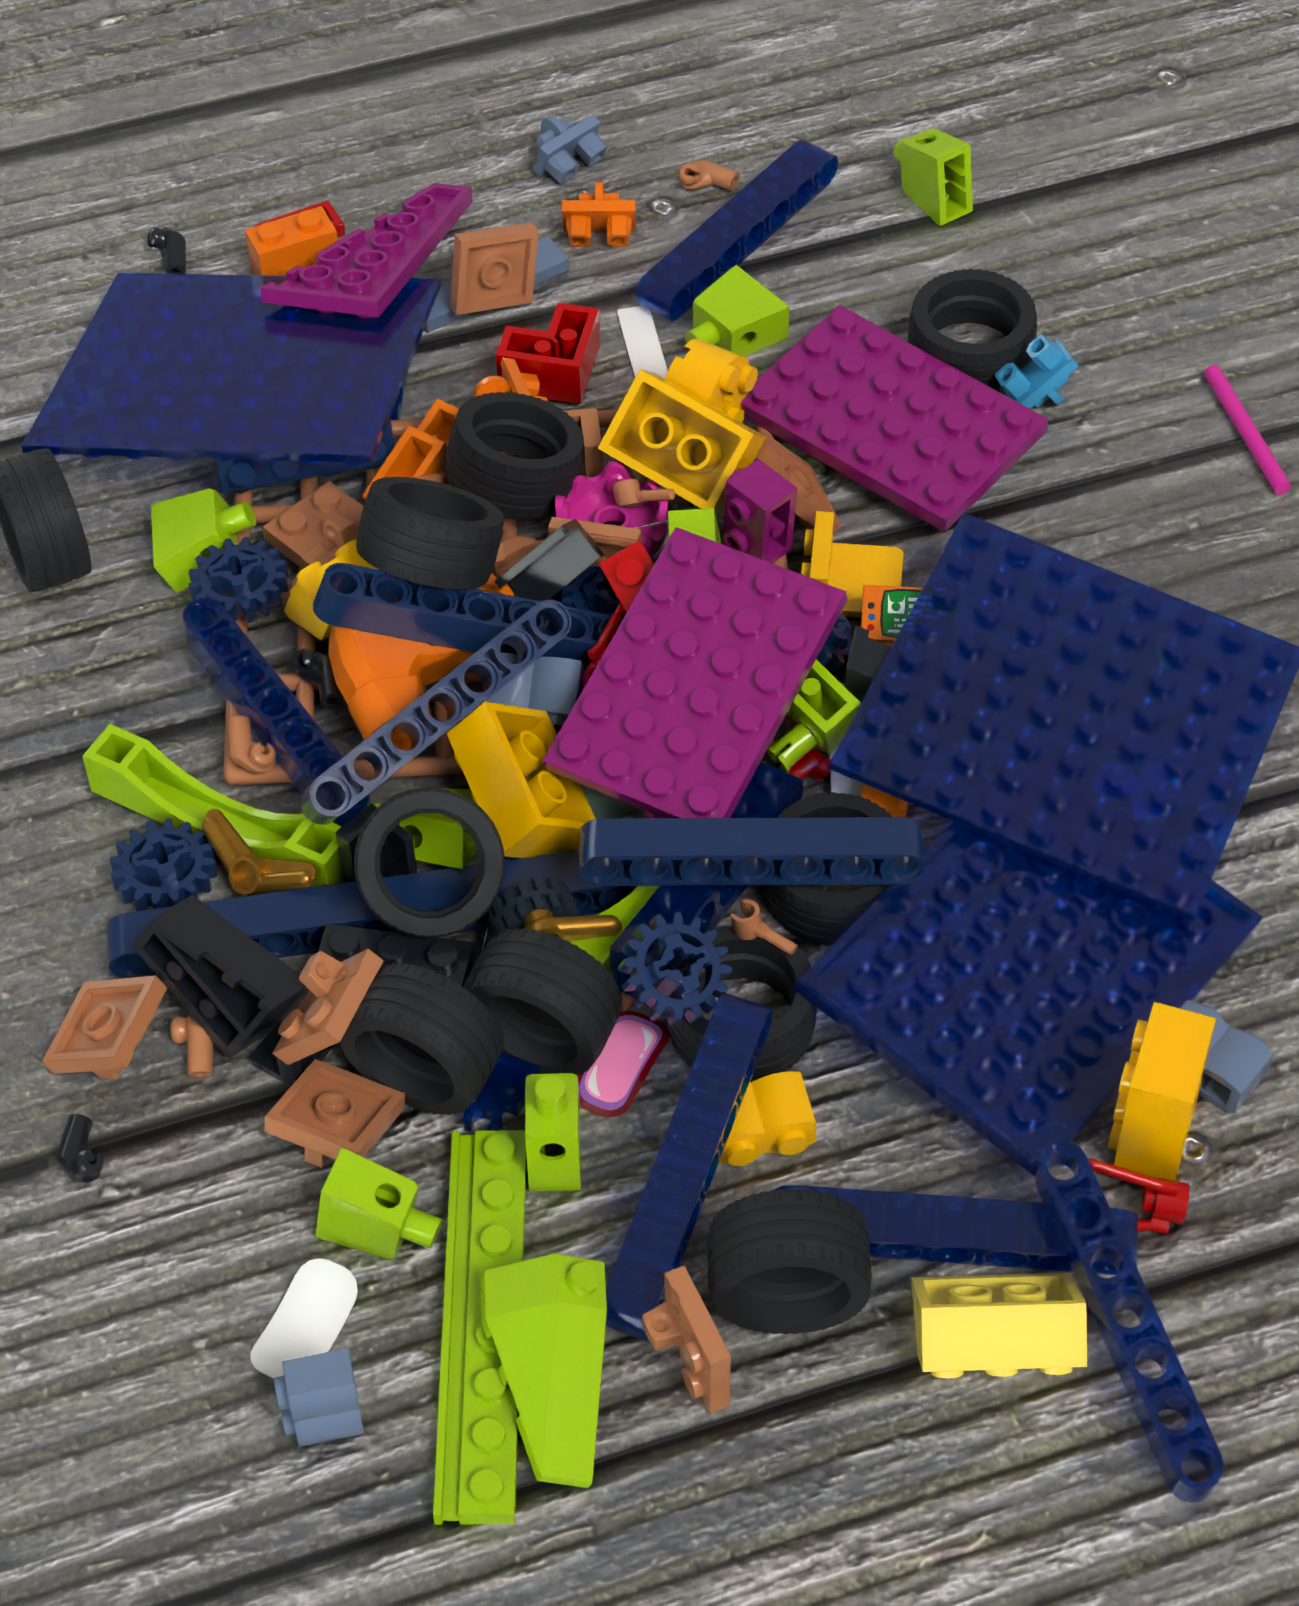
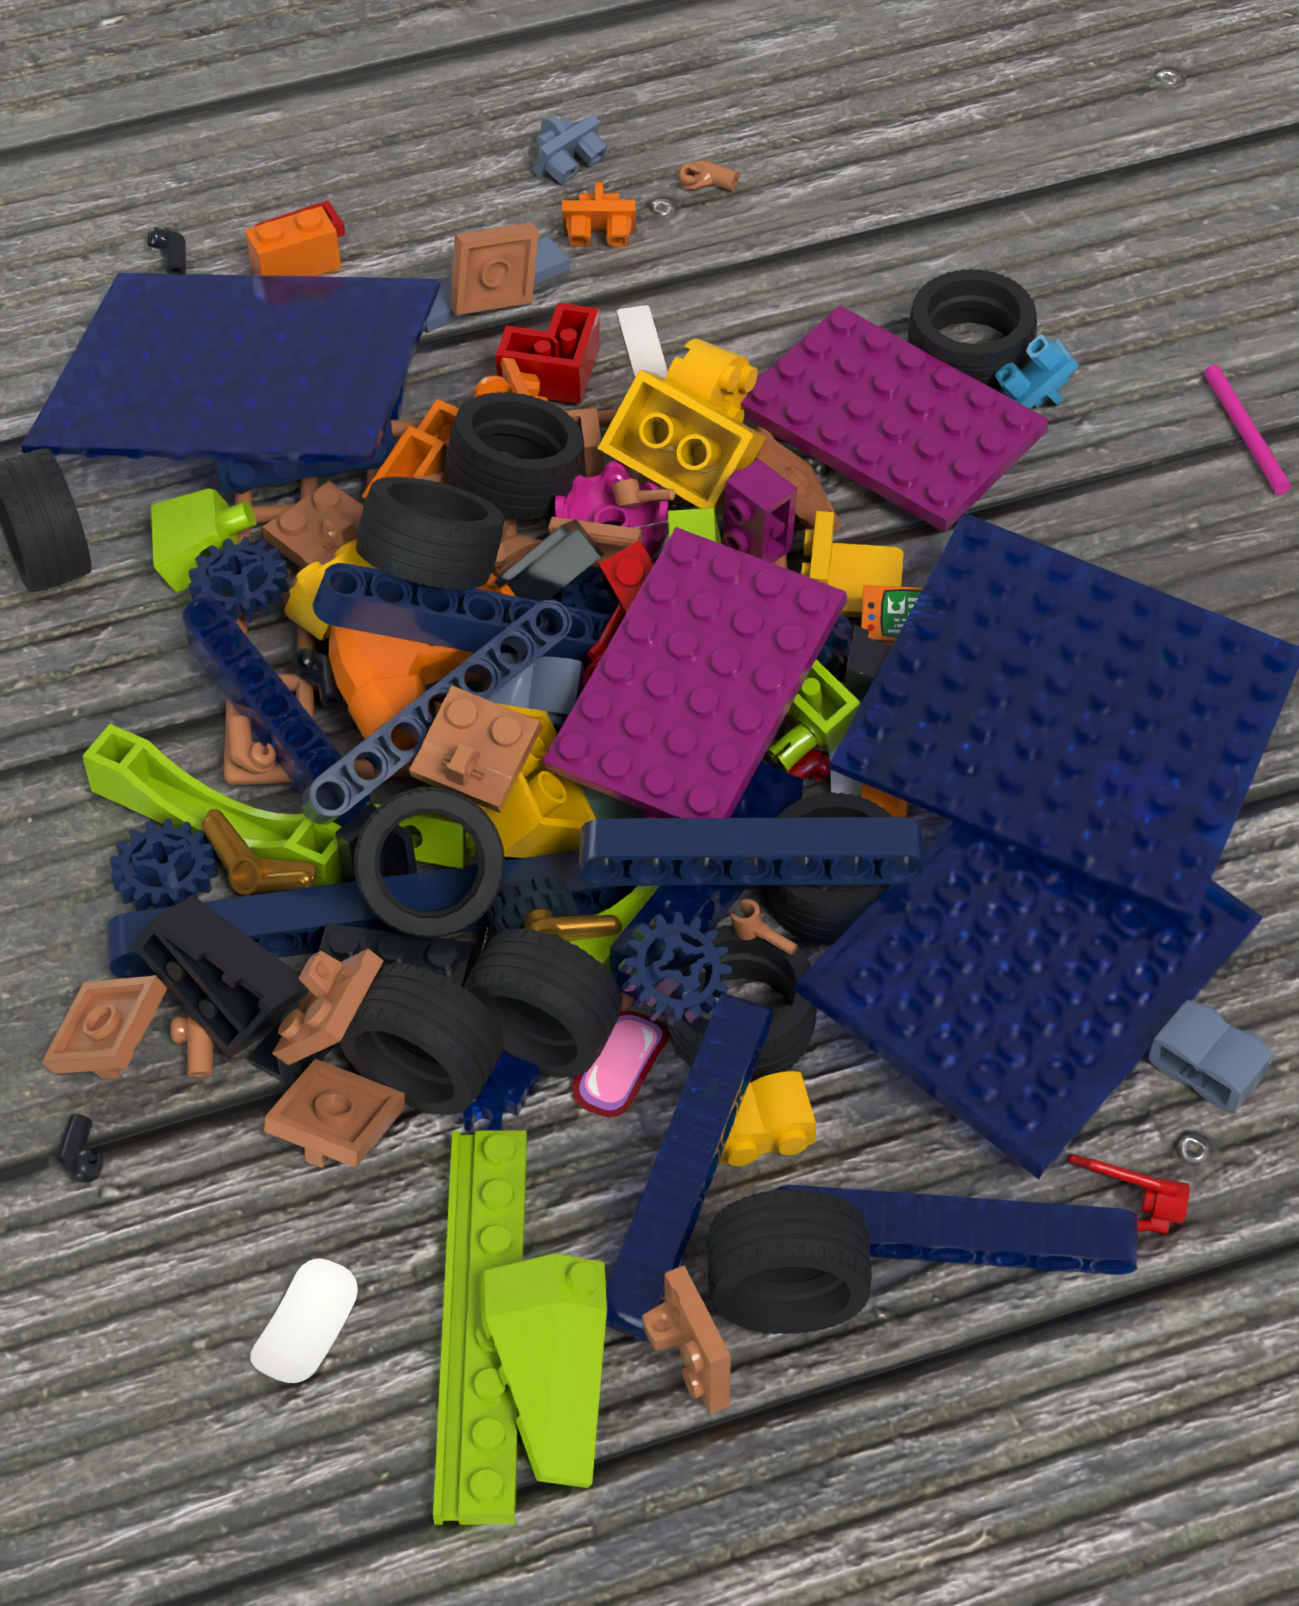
(319, 1398): sand blue brick -> none
(371, 267): magenta wing -> none
(372, 1208): lime torso -> none
(475, 748): none -> nougat hinge
(553, 1117): lime torso -> none
(736, 229): clear blue beam -> none
(739, 314): lime torso -> none
(937, 174): lime torso -> none
(999, 1324): light yellow slope -> none
(1128, 1344): clear blue beam -> none
(1160, 1090): yellow brick -> none

